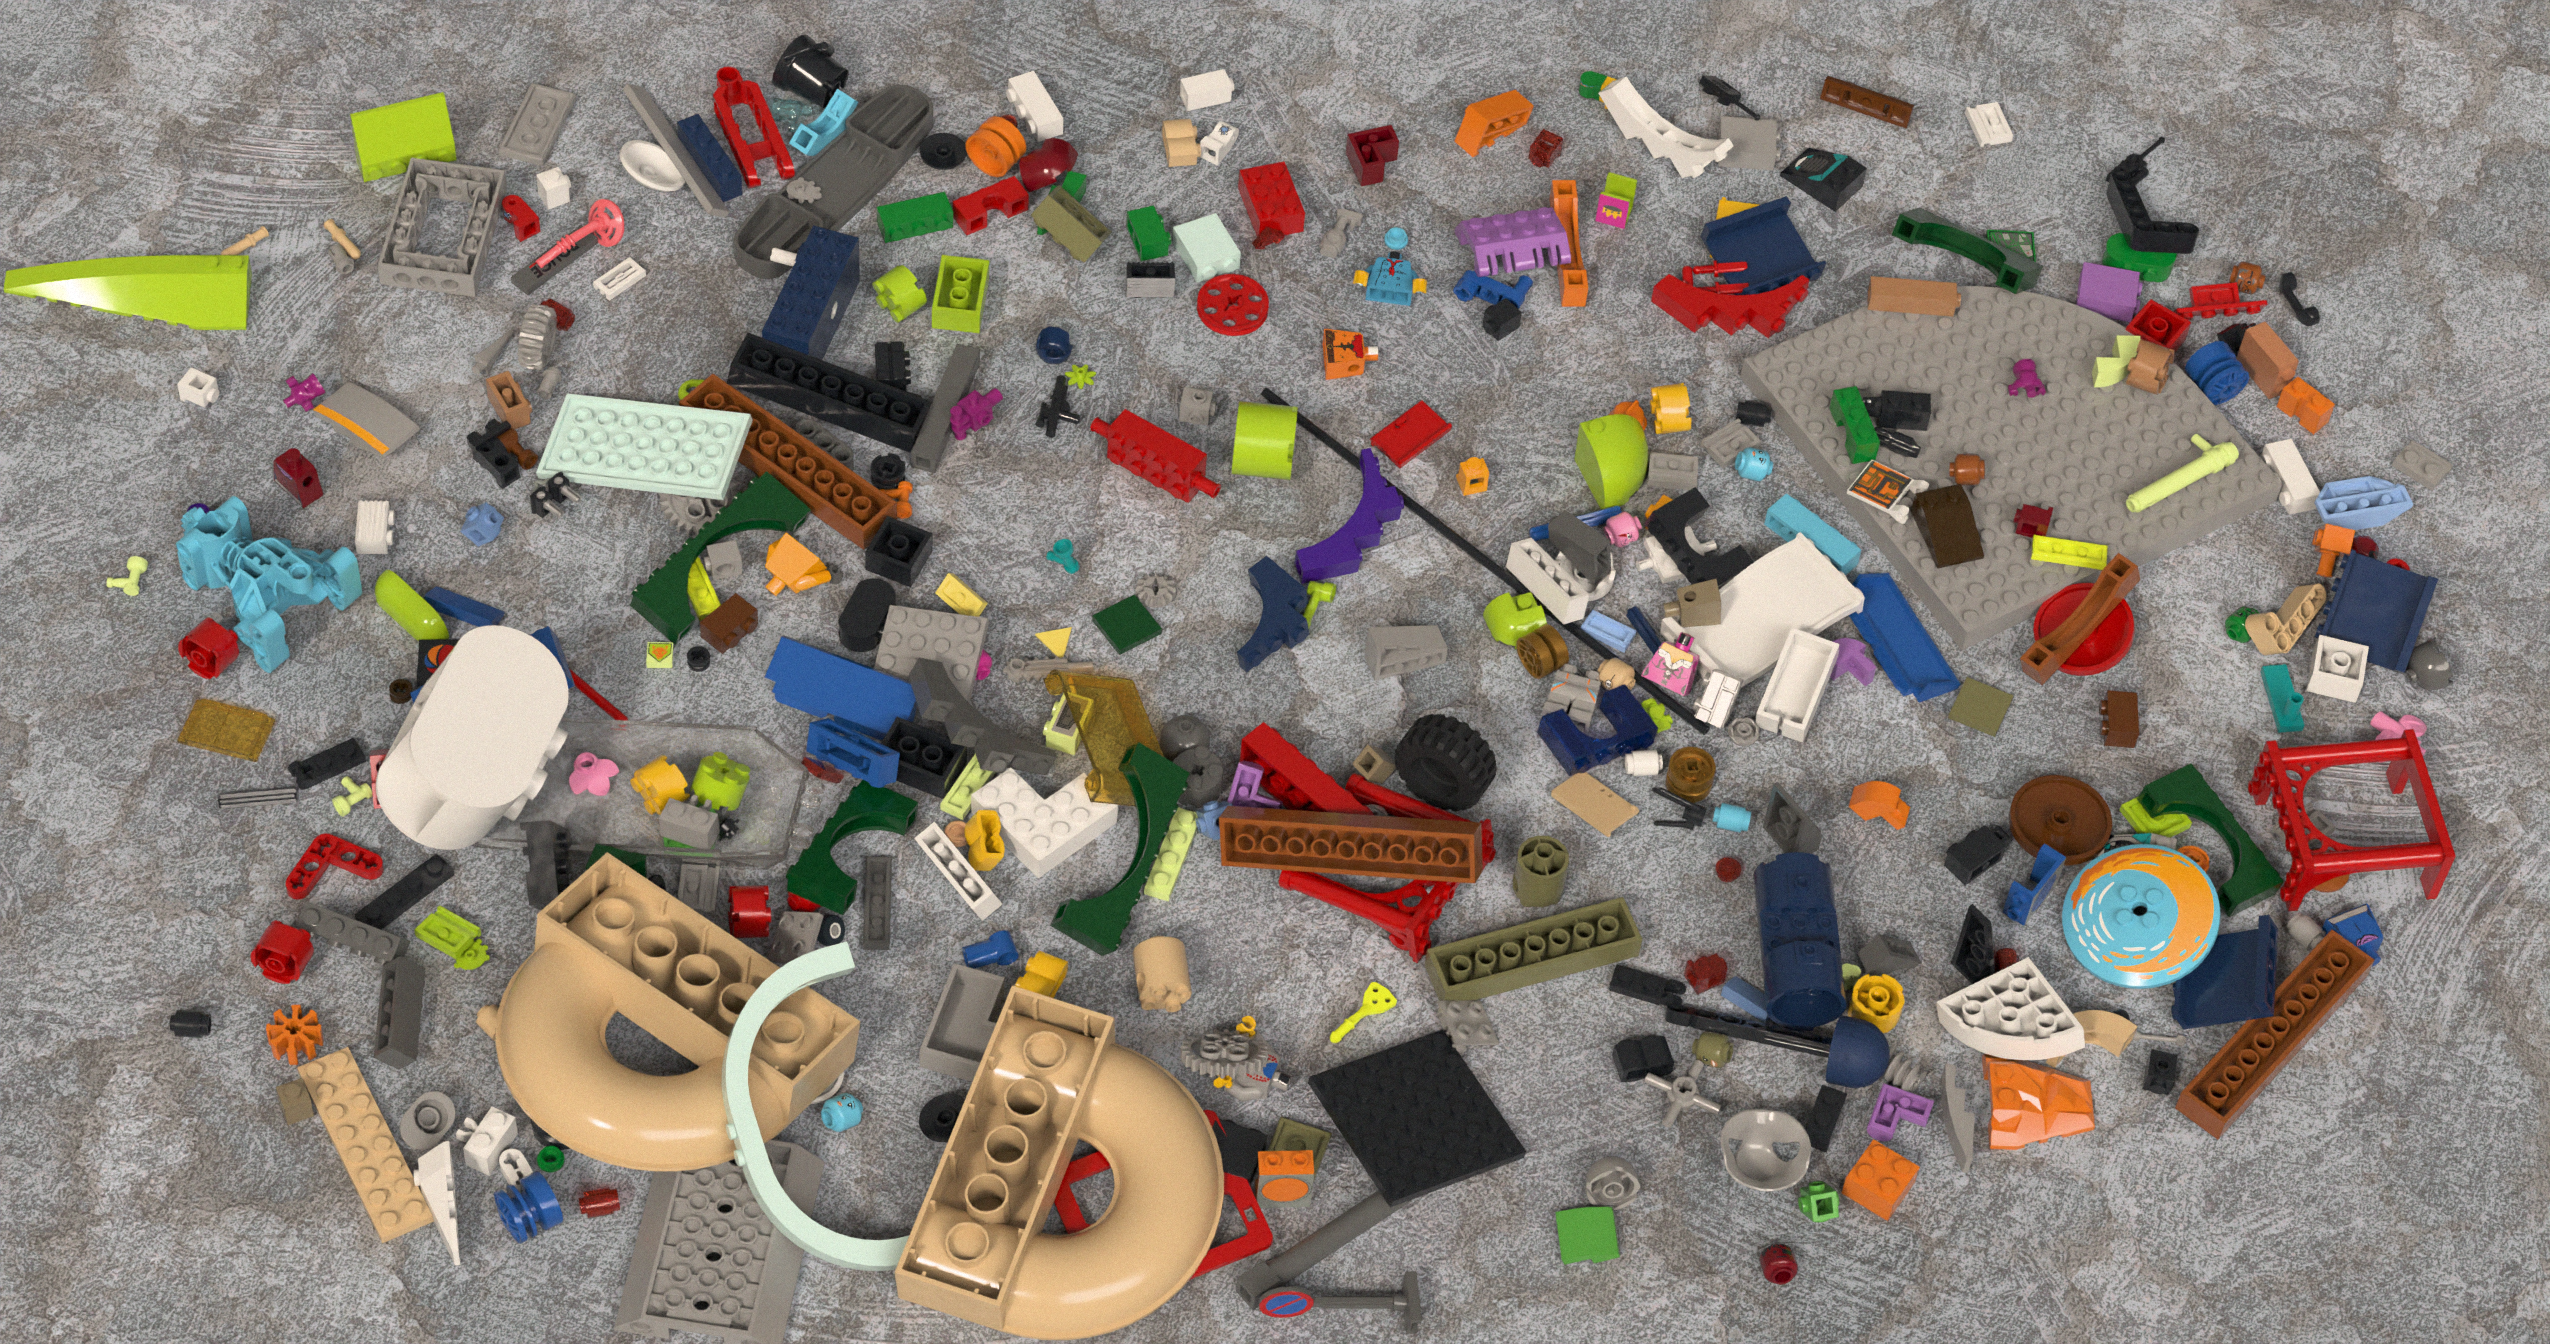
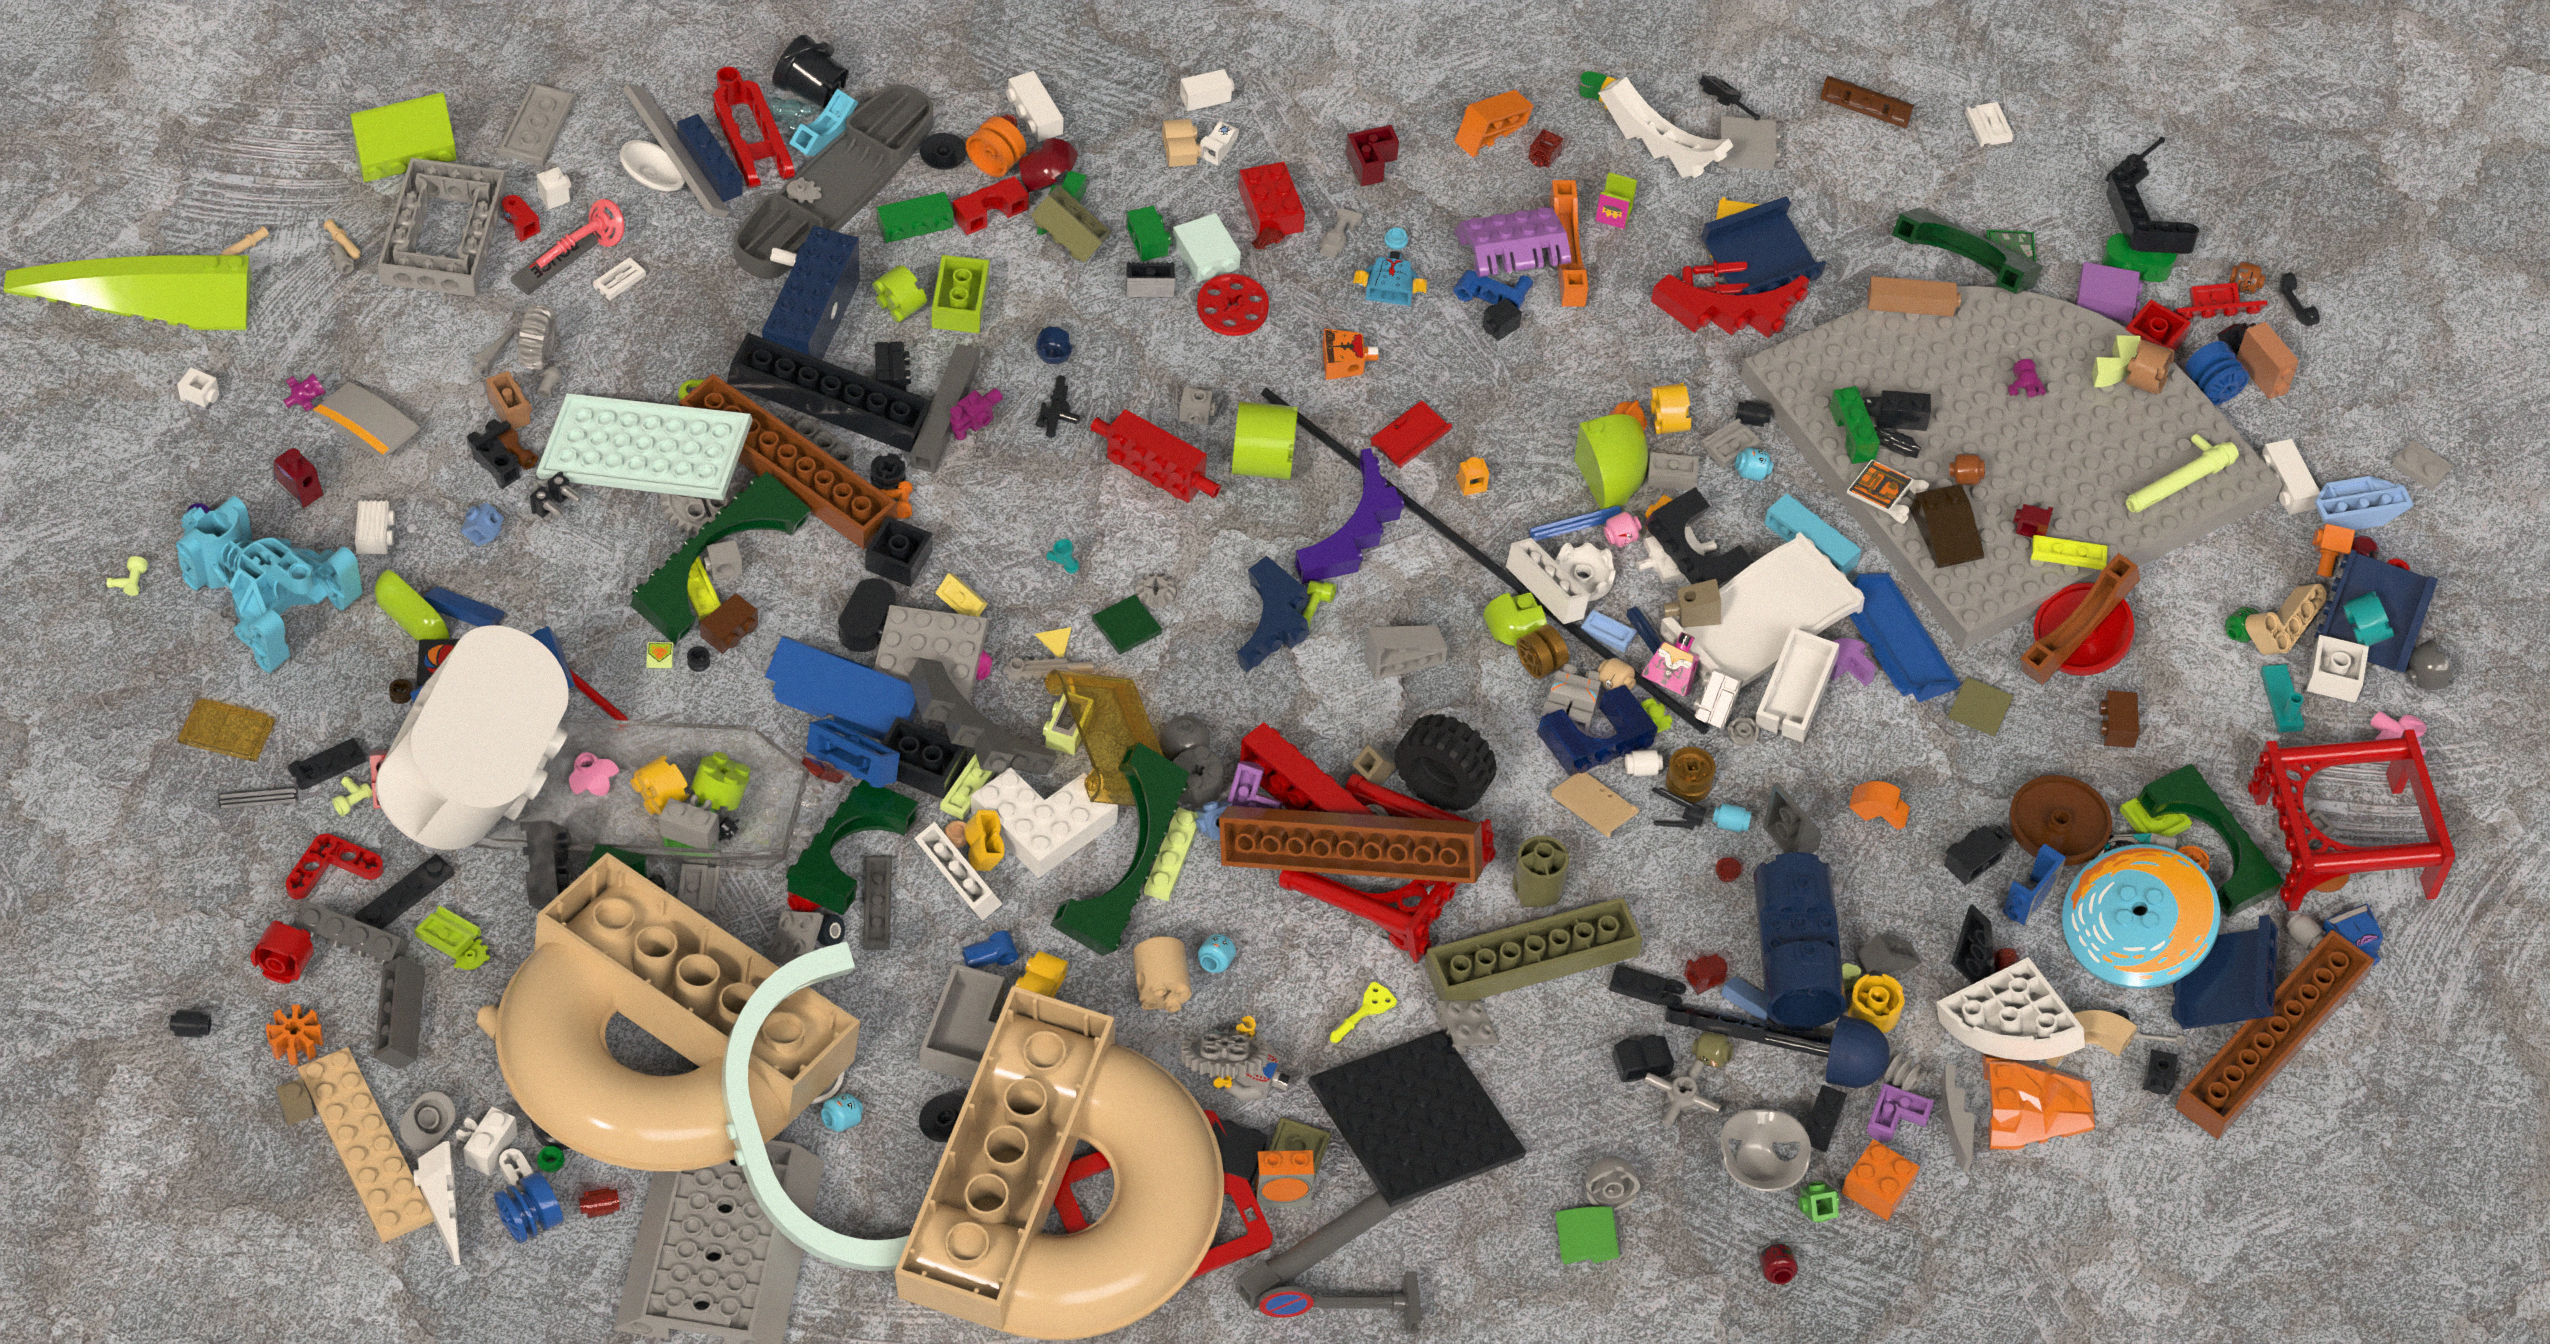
(209, 648): red brick -> none
(565, 317): clear red brick -> none
(748, 911): red brick -> none
(796, 566): light orange torso -> none
(1080, 376): lime plant -> none
(1216, 953): none -> medium azure head
(1581, 545): dark grey slope -> none
(1826, 176): black slope -> none
(2306, 403): orange brick -> none
(2368, 618): none -> teal brick

